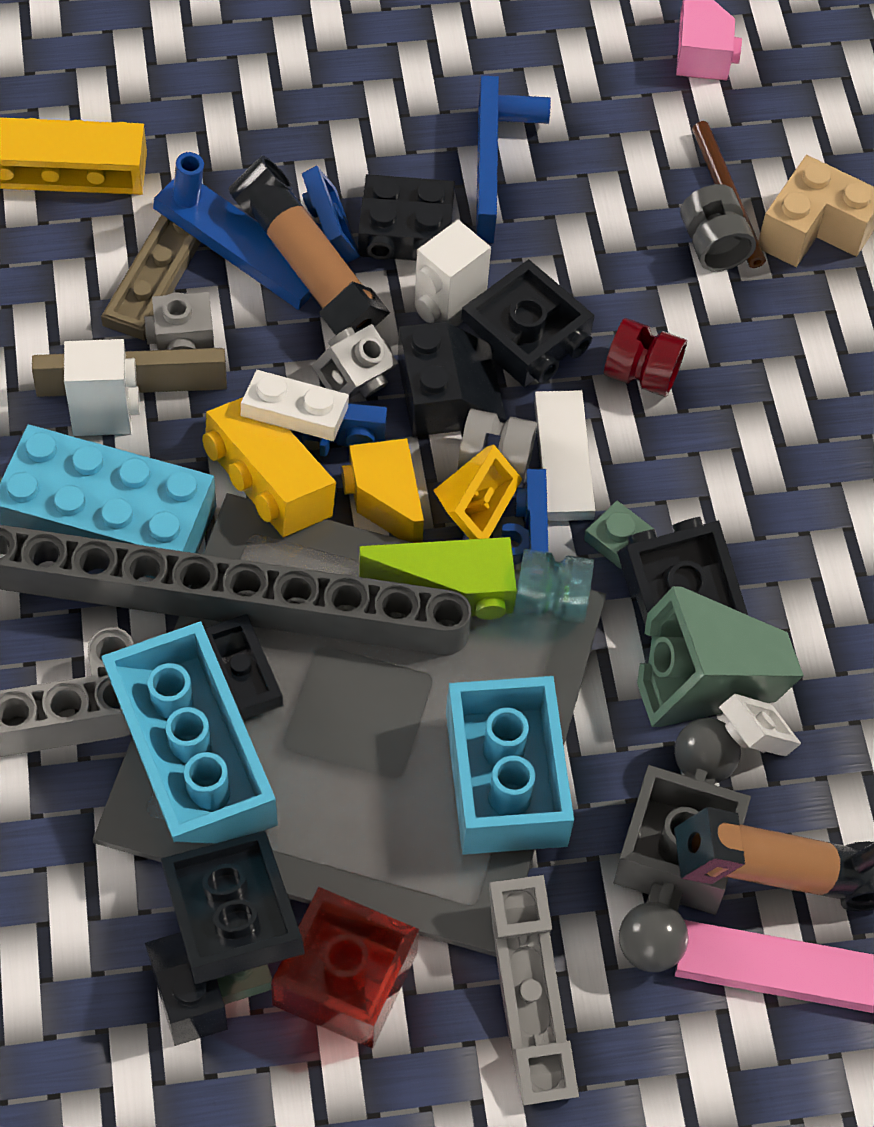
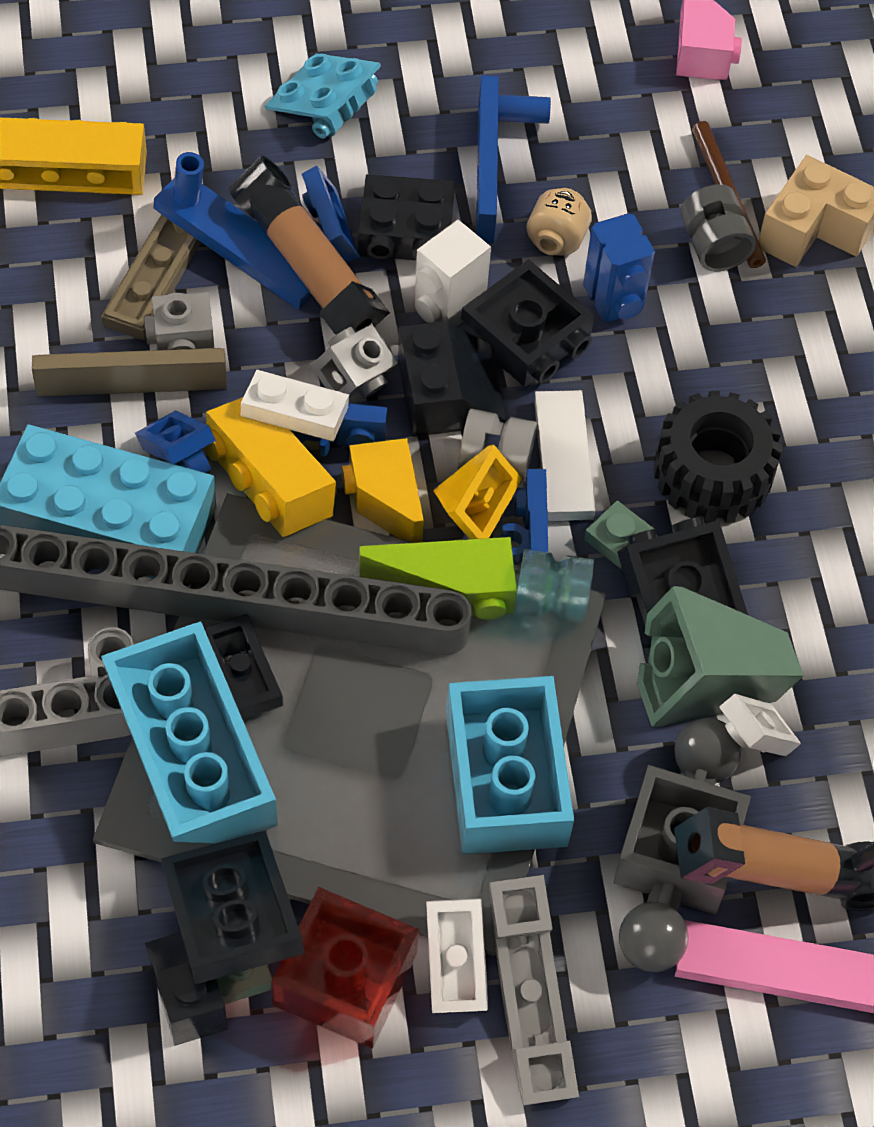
(100, 387): white brick -> none
(178, 440): none -> blue plate
(327, 91): none -> medium azure hinge
(457, 955): none -> white plate
(559, 220): none -> tan head
(618, 267): none -> blue brick
(645, 357): dark red wheel -> none
(723, 426): none -> black tyre

